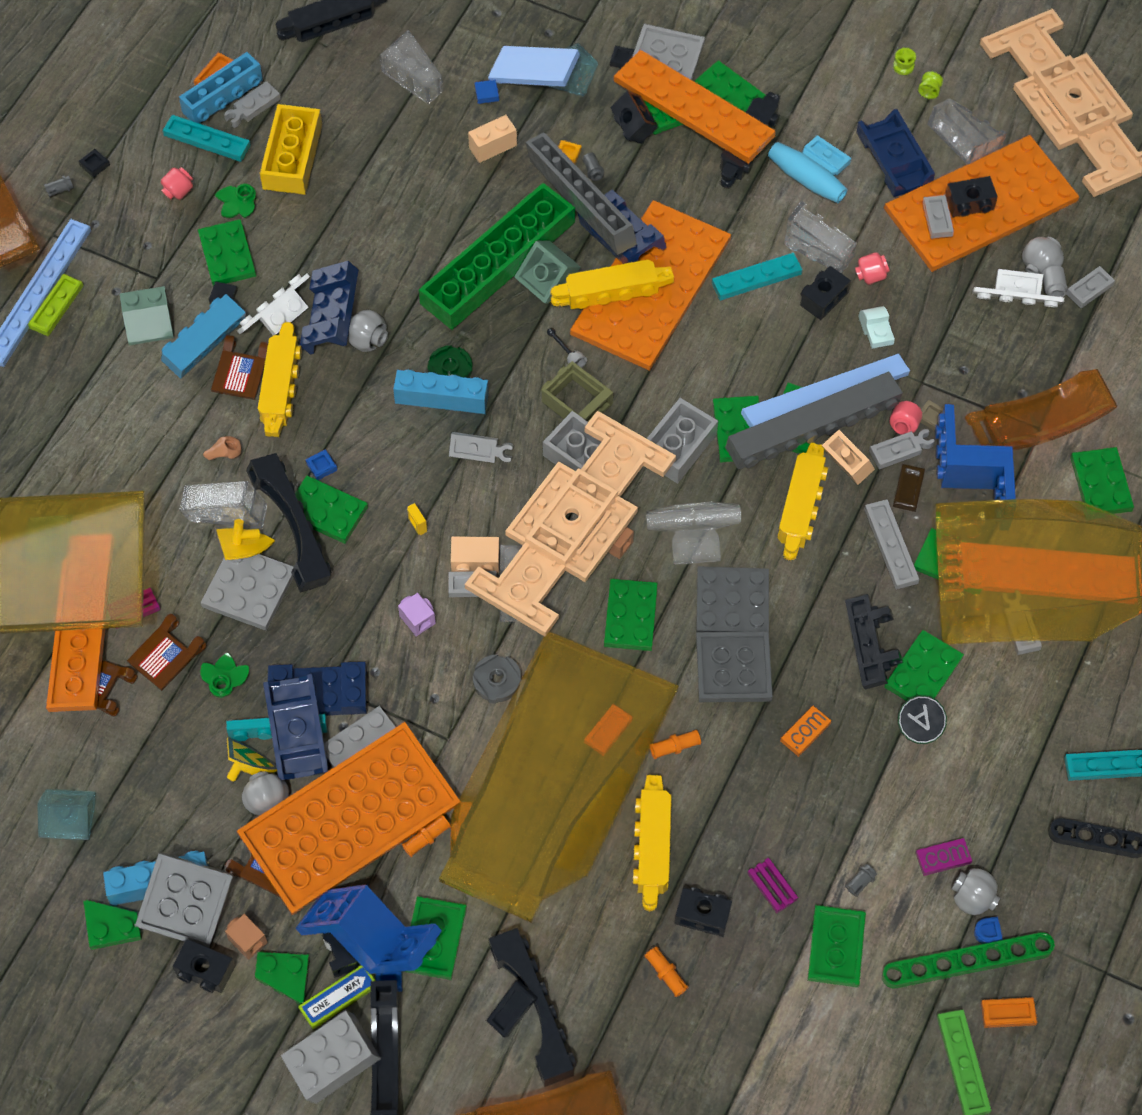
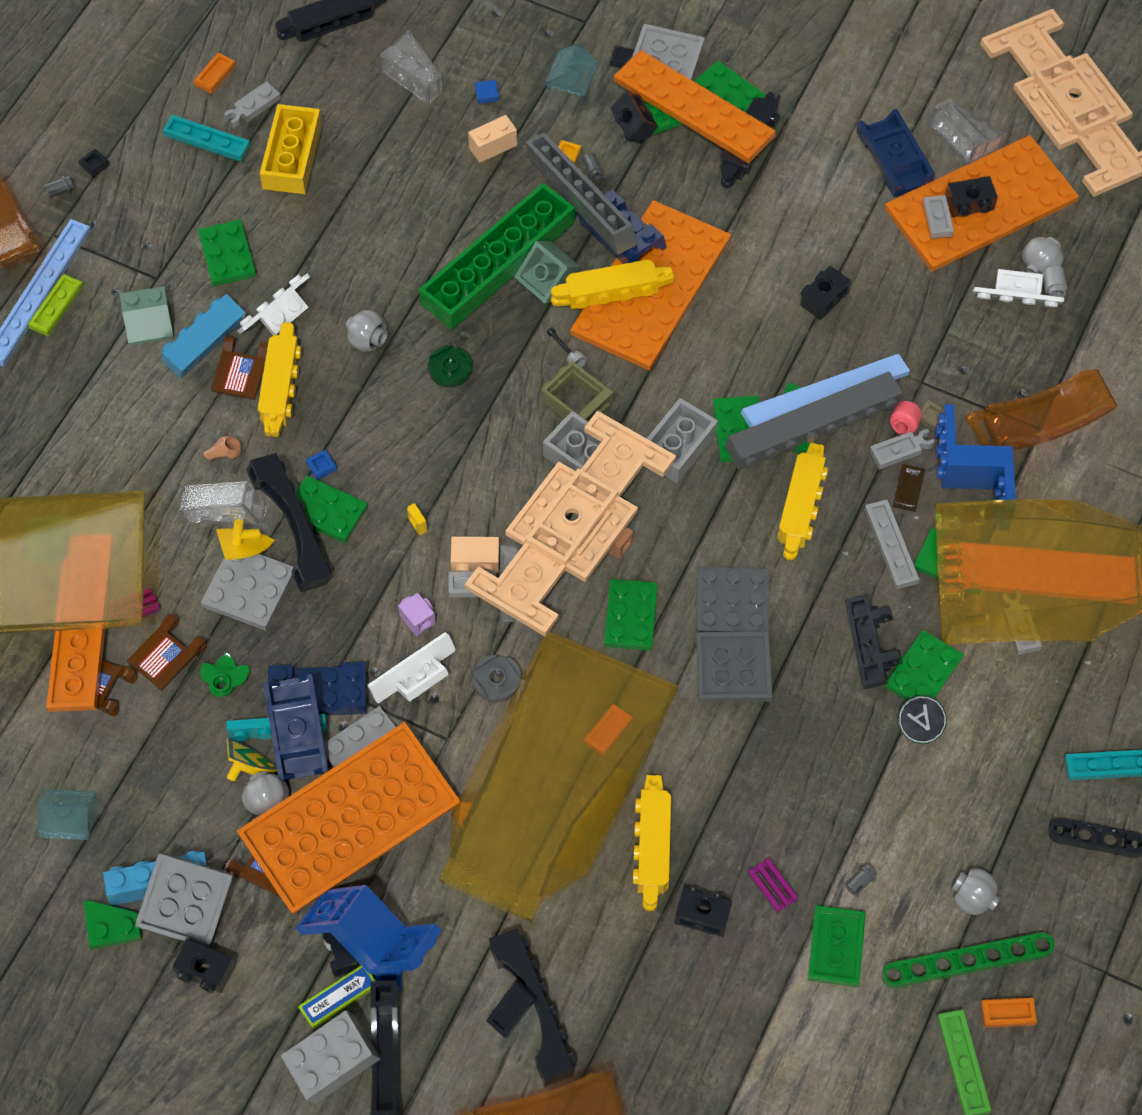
(176, 183): coral head -> none
(220, 289): black tile -> none
(221, 88): dark azure brick -> none
(235, 201): green plate -> none
(245, 936): nougat brick -> none
(284, 973): green wing -> none
(332, 305): dark blue piece -> none
(416, 672): none -> white bracket
(426, 835): orange pin -> none
(441, 391): dark azure brick -> none
(450, 918): green tile -> none
(478, 448): light grey plate -> none
(534, 65): light blue tile -> none
(666, 971): orange pin -> none
(675, 744): orange pin -> none
(694, 528): clear plate -> none
(756, 276): teal plate -> none
(805, 731): orange tile -> none
(814, 166): medium azure plate -> none
(817, 240): clear wedge -> none
(848, 457): light nougat brick -> none
(872, 268): coral head -> none
(876, 326): light aqua brick -> none
(908, 57): lime wheel -> none
(930, 85): lime wheel -> none
(943, 857): magenta tile -> none
(988, 930): blue tile -> none
(1090, 287): light grey plate -> none
(1102, 480): green plate -> none

